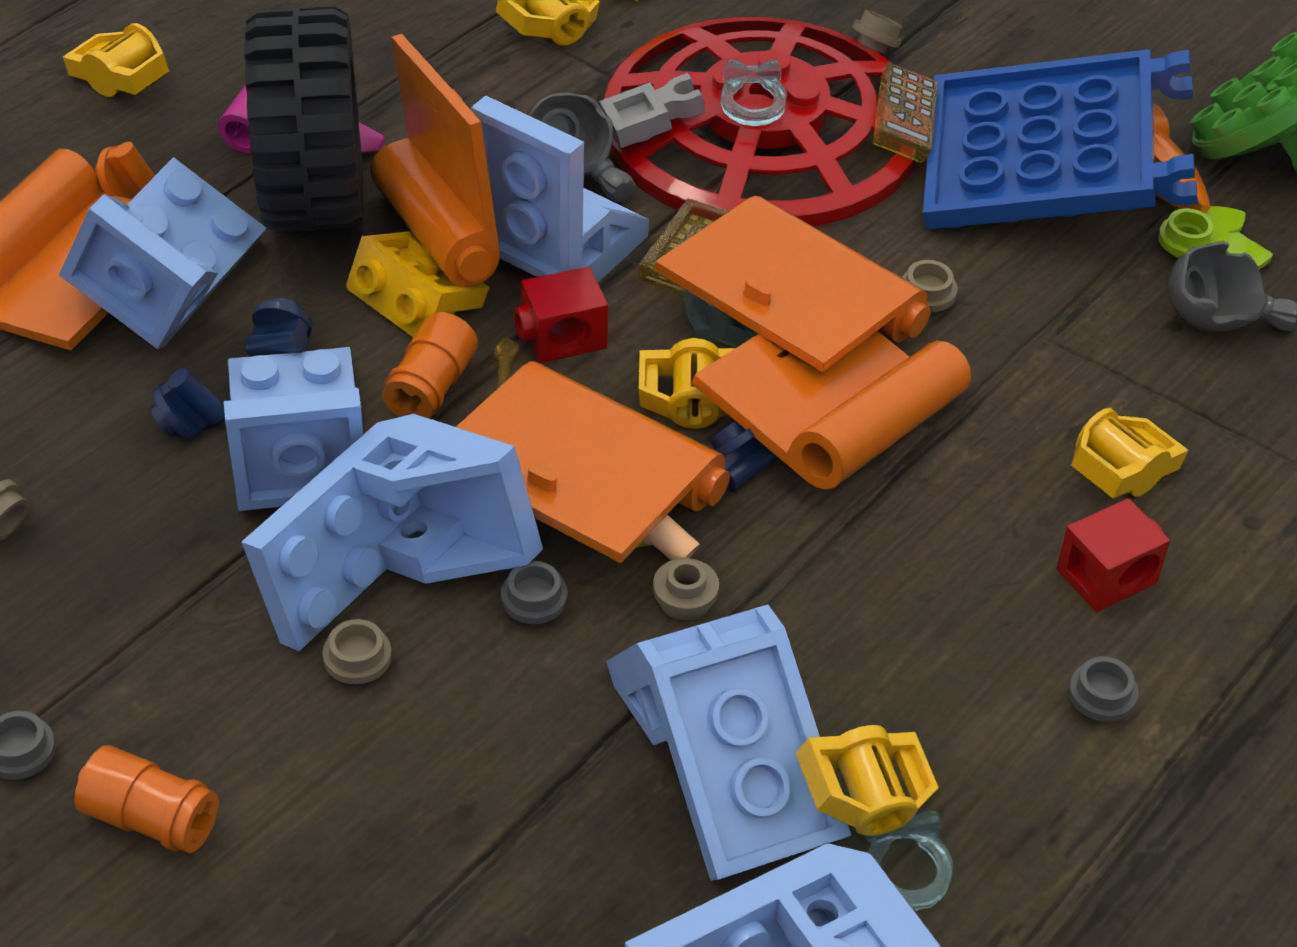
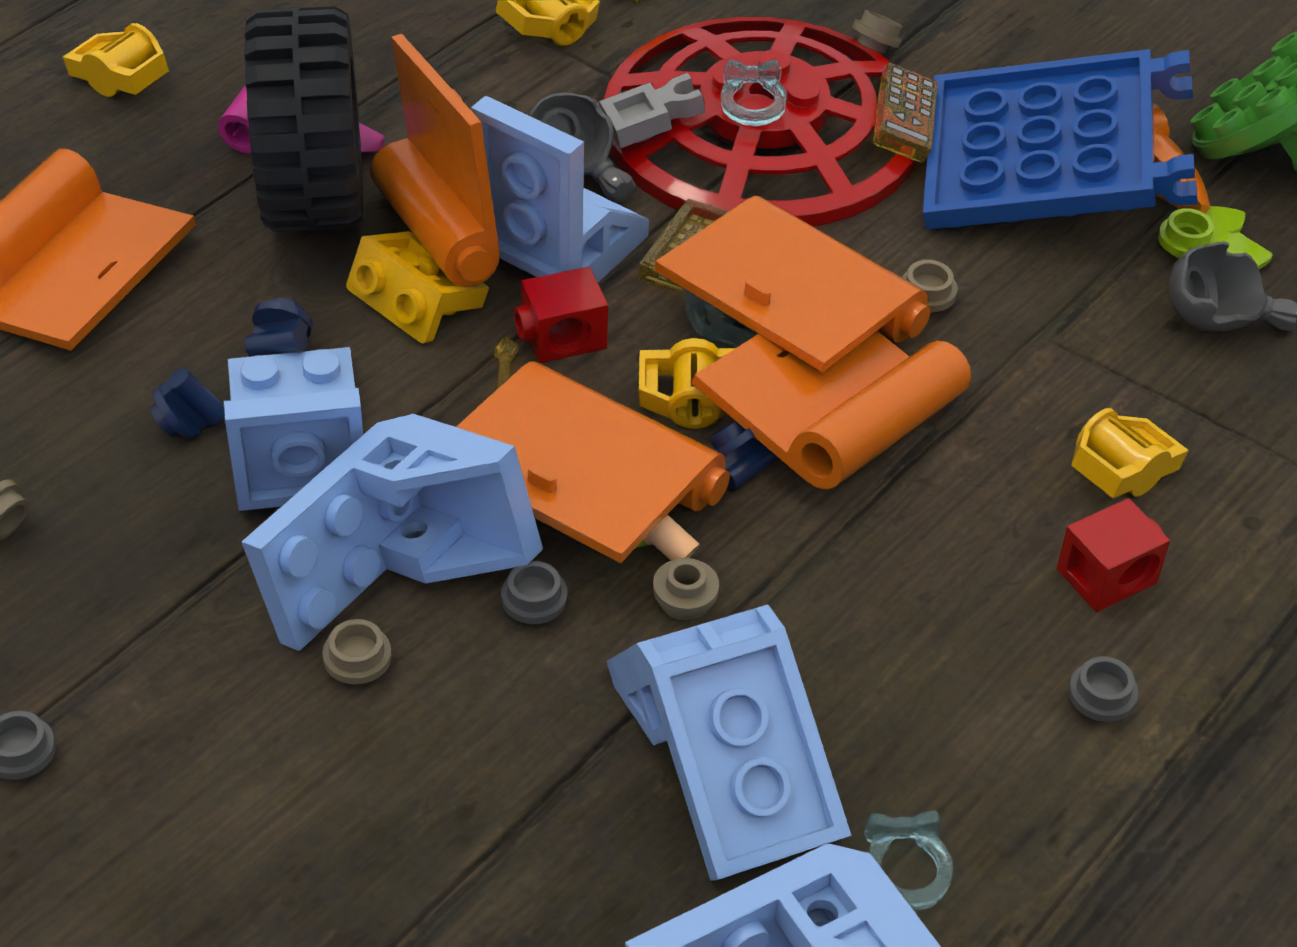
(122, 171): orange plate -> none
(145, 799): orange piece -> none
(159, 252): light blue bracket -> none
(430, 366): orange piece -> none
(866, 766): yellow piece -> none

